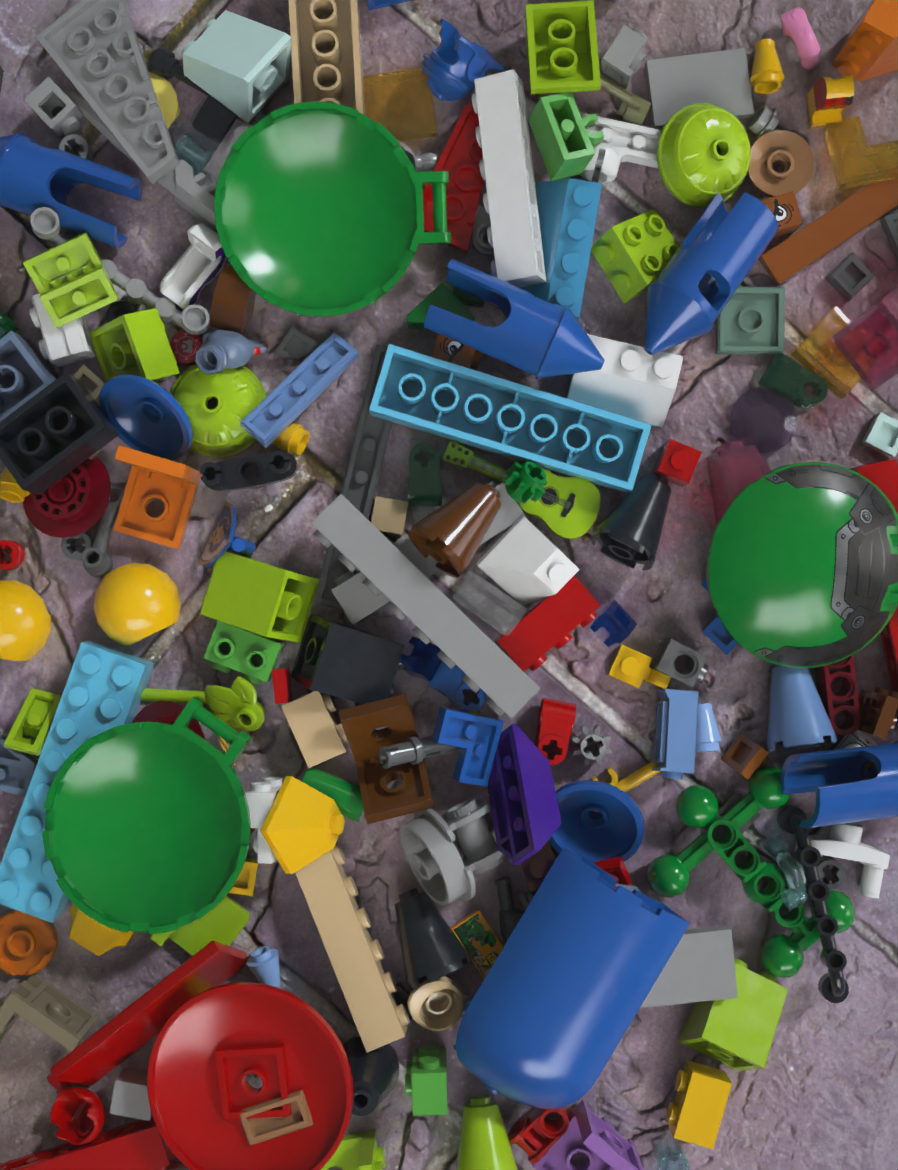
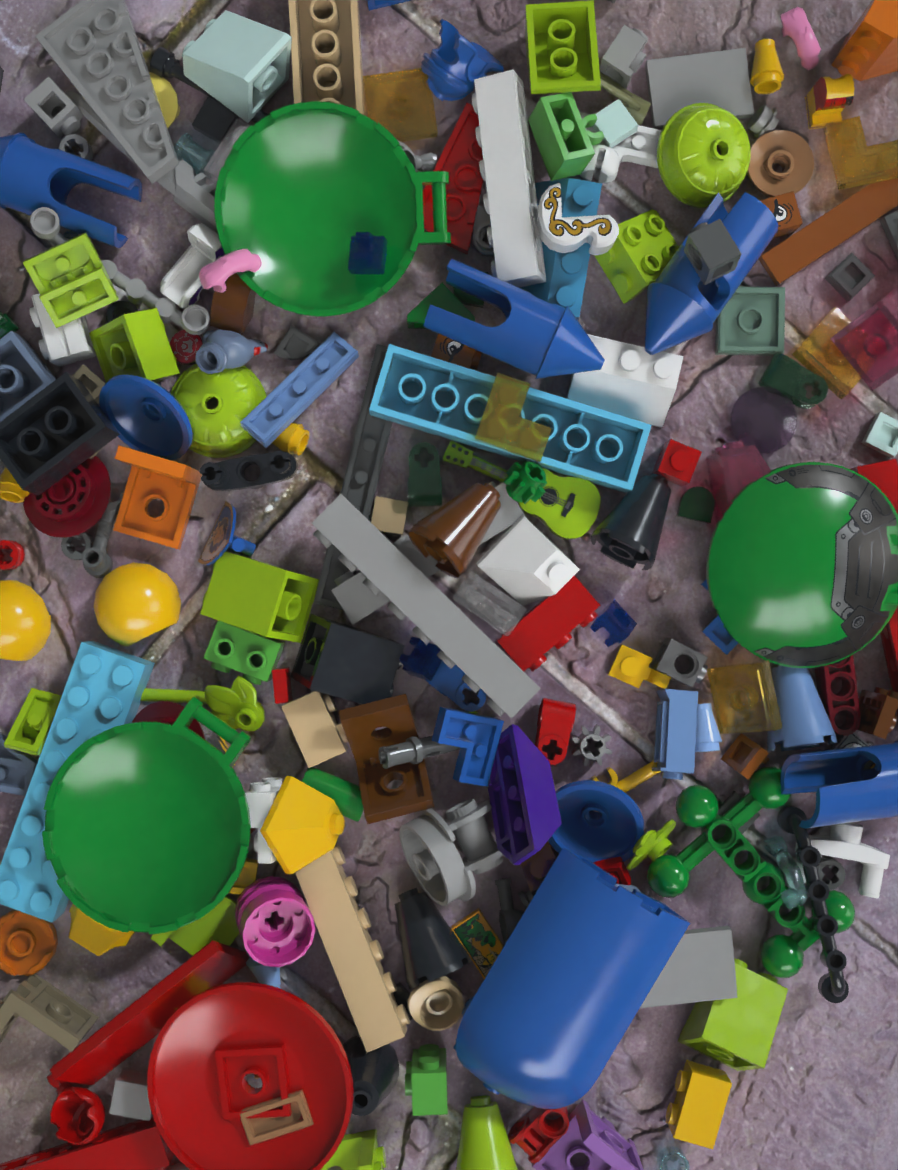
(220, 270): none -> bright pink piece
(278, 938): none -> dark pink wheel
(367, 254): none -> clear blue tile
(503, 426): none -> clear yellow plate
(570, 233): none -> white animal
(615, 123): none -> light aqua tile
(652, 844): none -> lime plate
(697, 505): none -> dark green tile
(711, 251): none -> dark grey brick
(744, 698): none -> clear yellow plate

